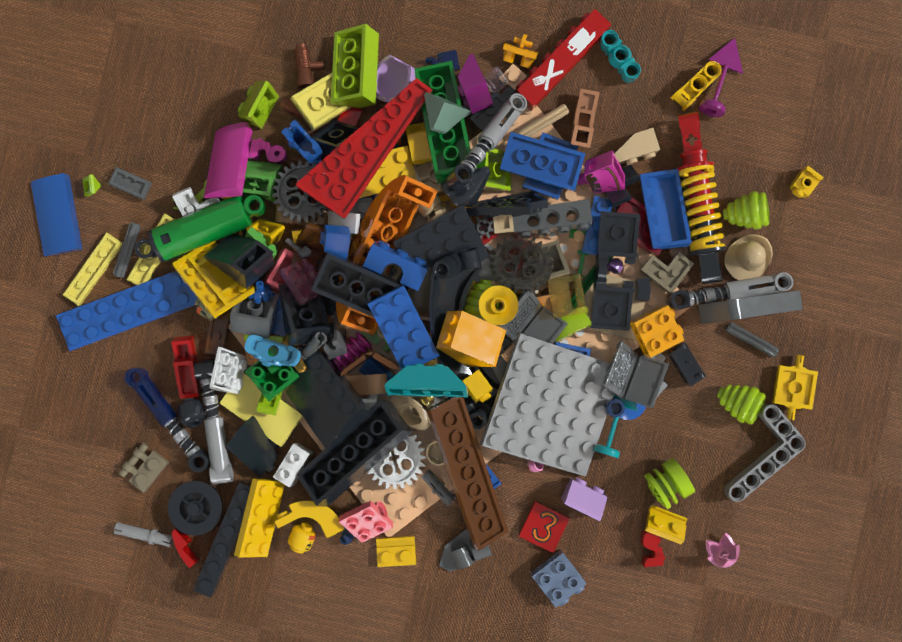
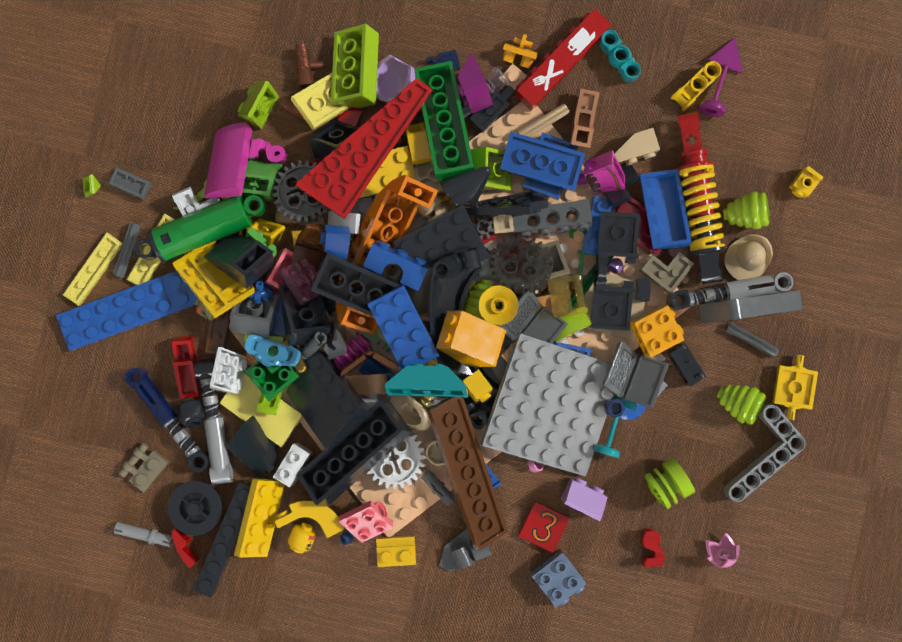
(56, 214): blue slope -> none
(302, 252): dark grey hand -> none
(303, 143): blue animal -> none
(443, 113): sand green slope -> none
(487, 141): piece -> none
(666, 524): yellow plate -> none

